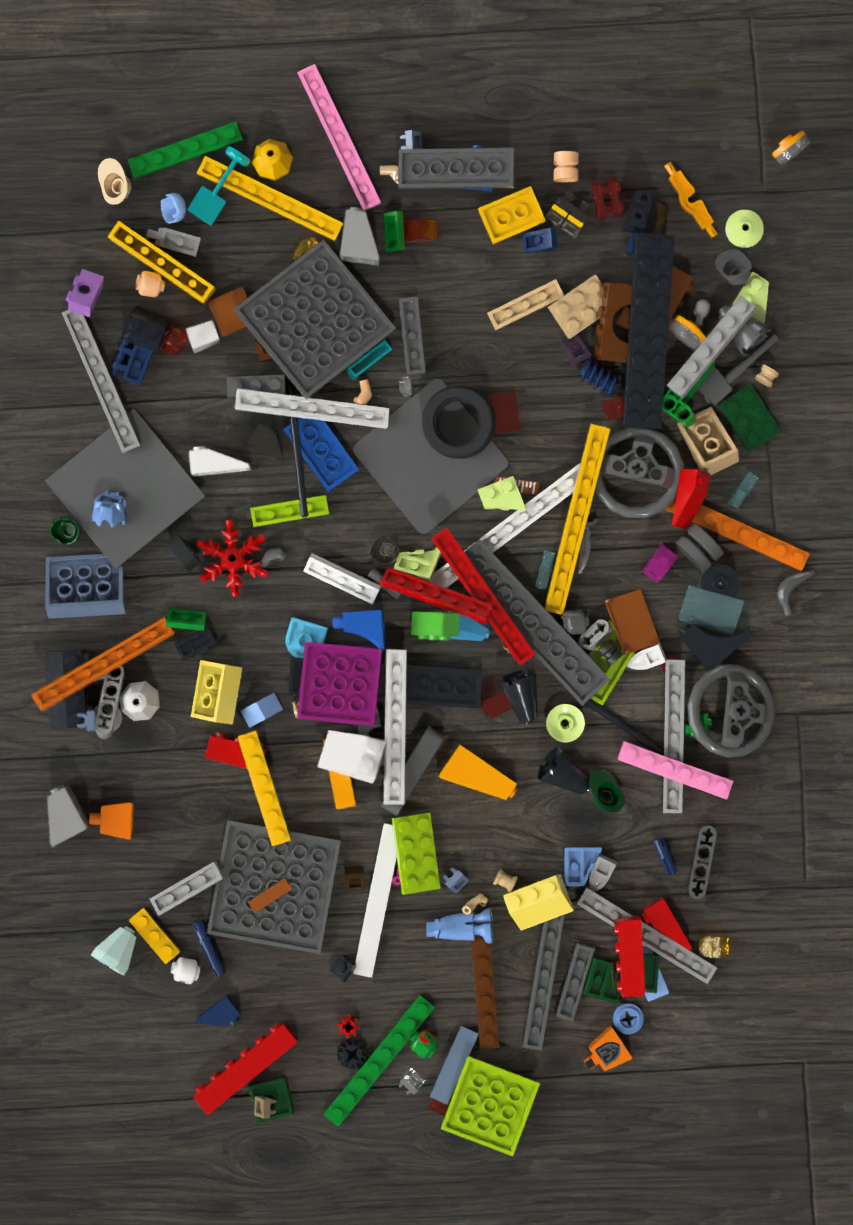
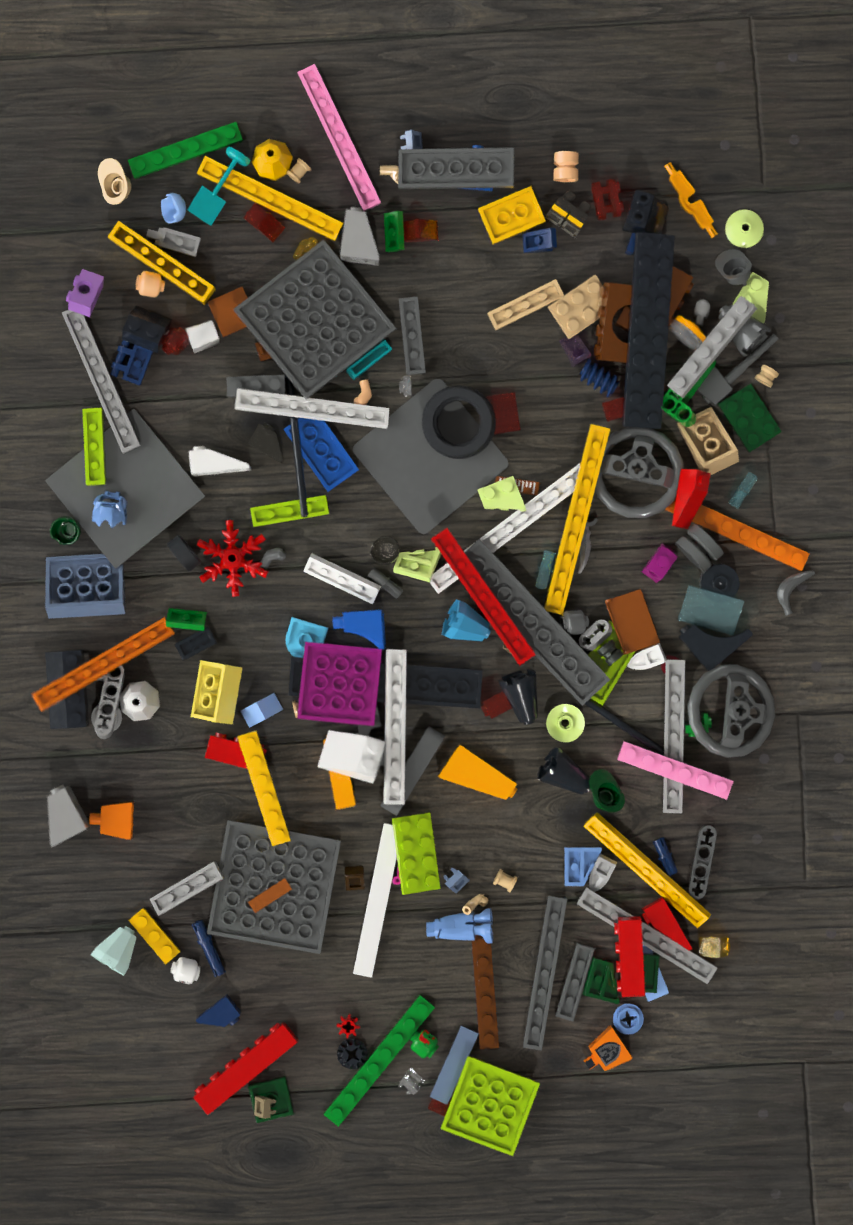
(89, 720): sand blue tile -> none
(94, 446): none -> lime plate
(264, 222): none -> clear red slope
(298, 170): none -> tan bush
(342, 968): black plate -> none
(435, 625): bright green brick -> none
(437, 595): red tile -> none
(539, 902): light yellow slope -> none
(647, 870): none -> yellow plate
(791, 147): clear piece -> none

